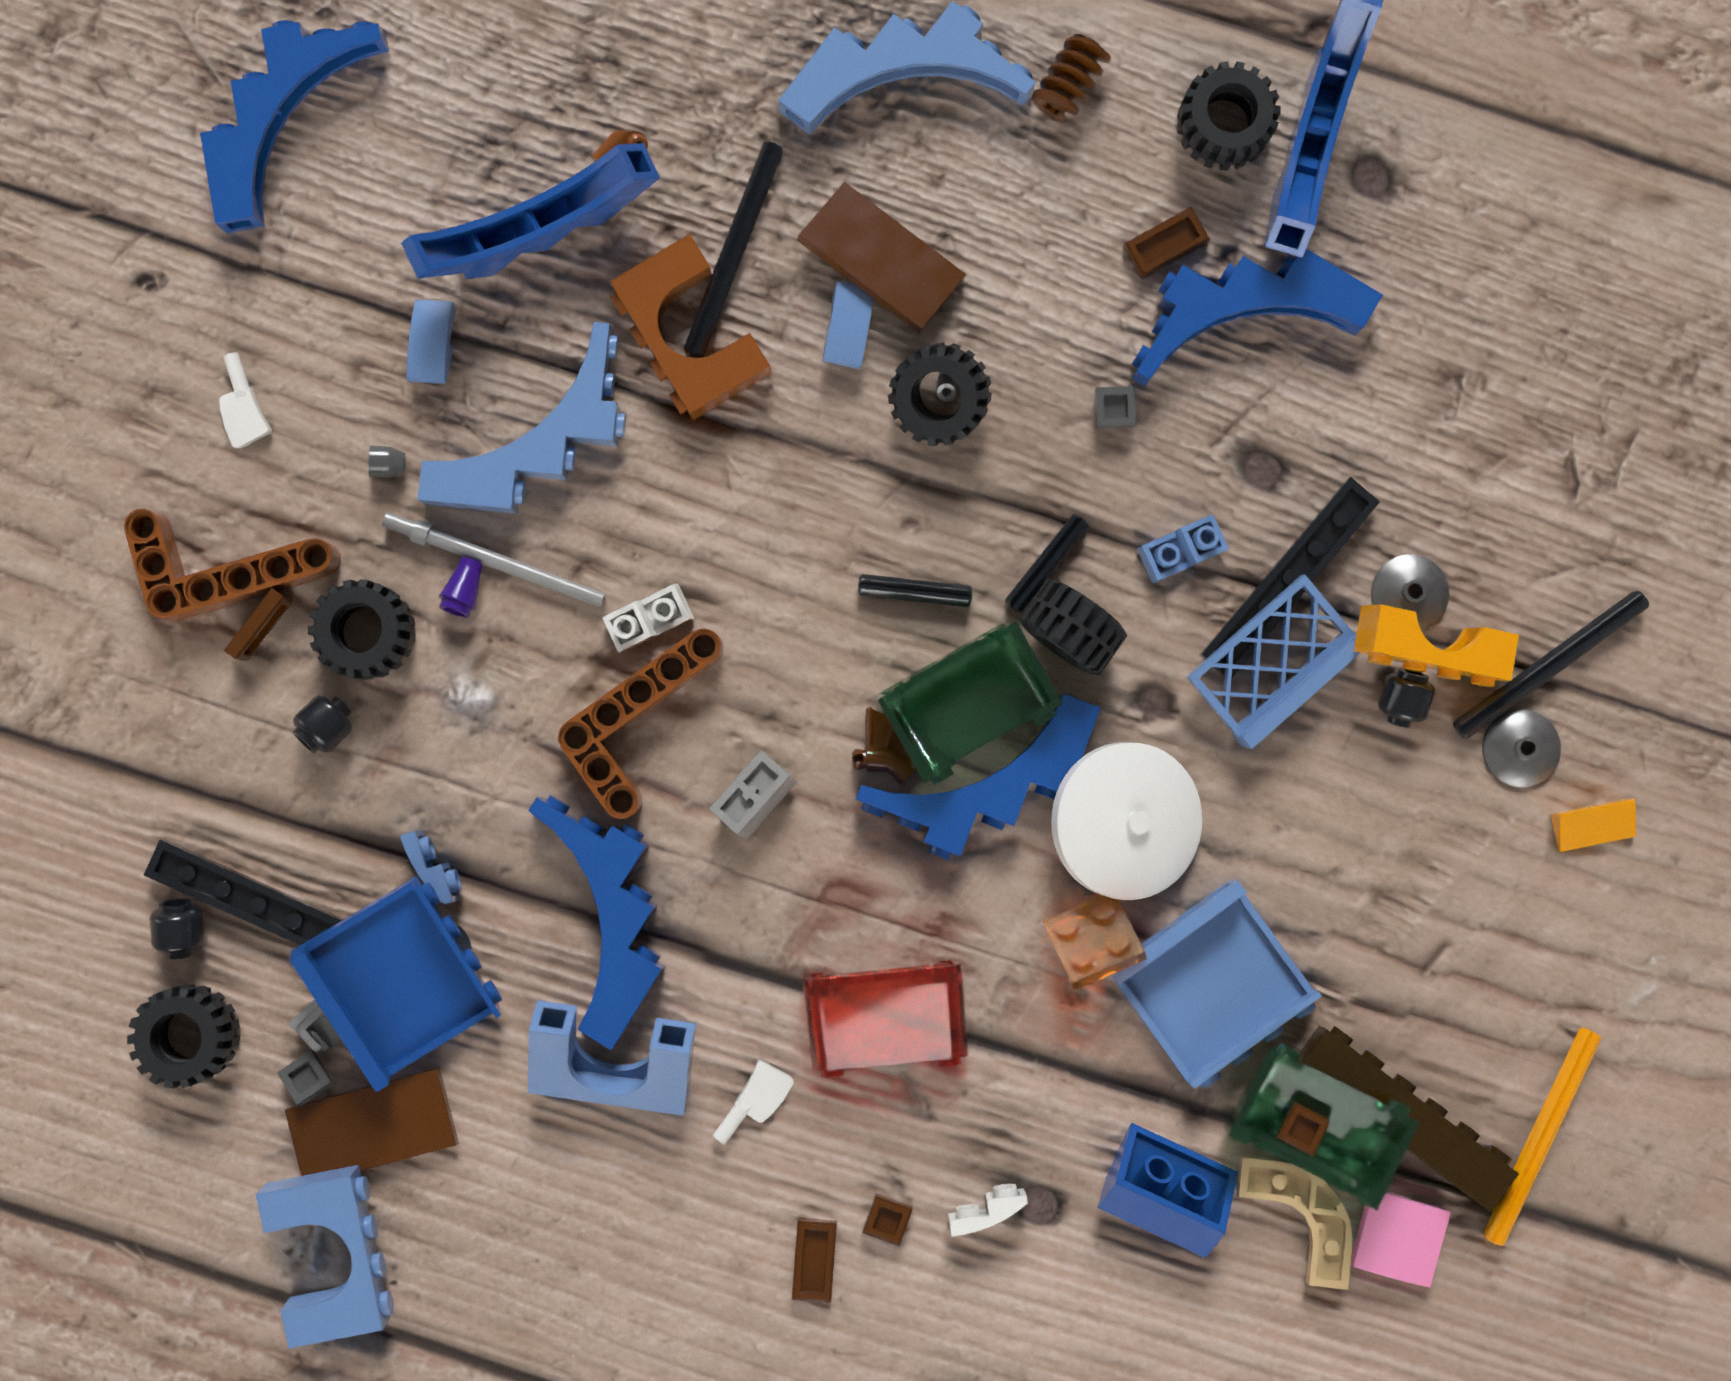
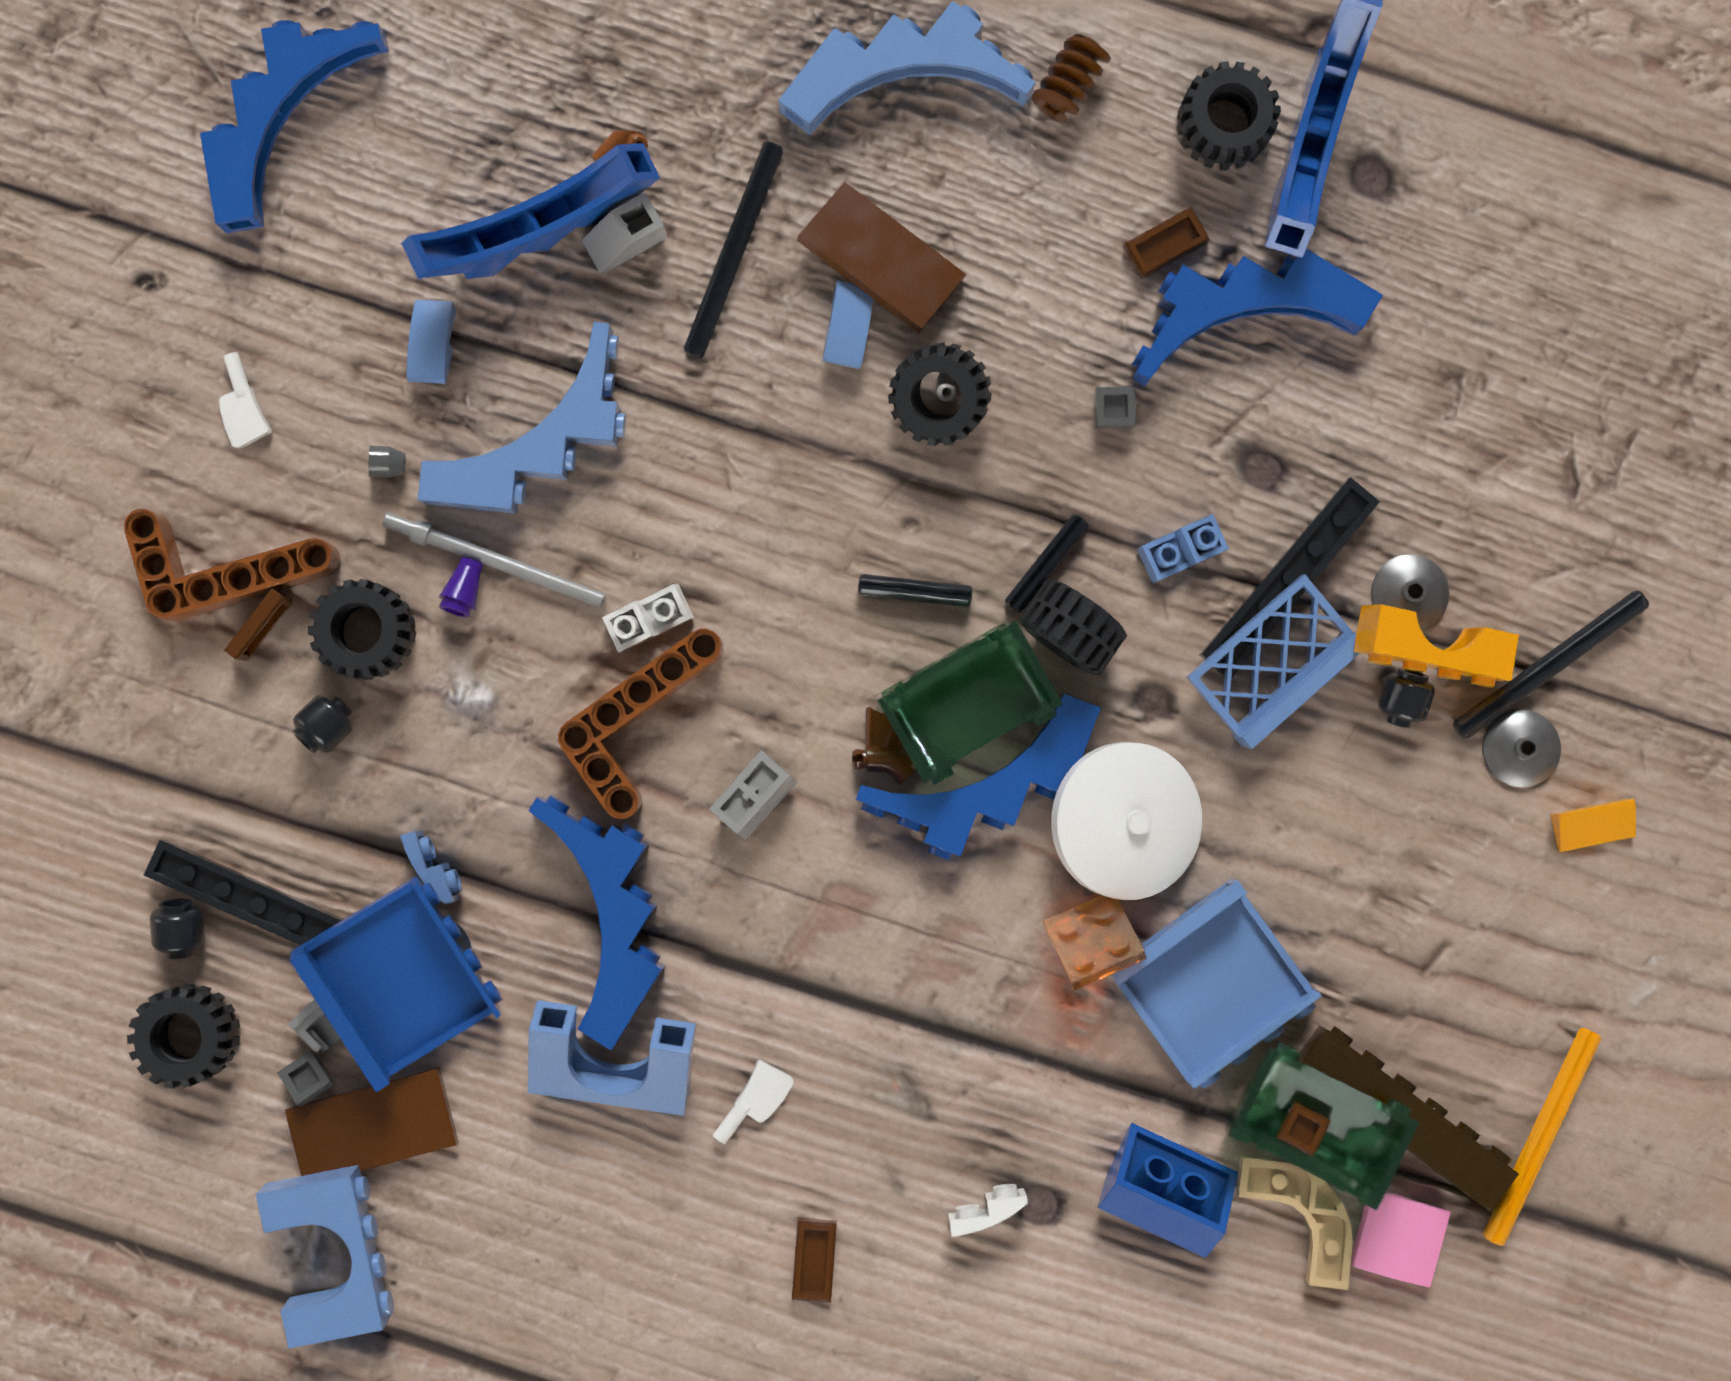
(624, 233): none -> light grey slope
(646, 294): dark orange arch -> none
(886, 1017): clear red windscreen -> none
(887, 1219): reddish brown tile -> none

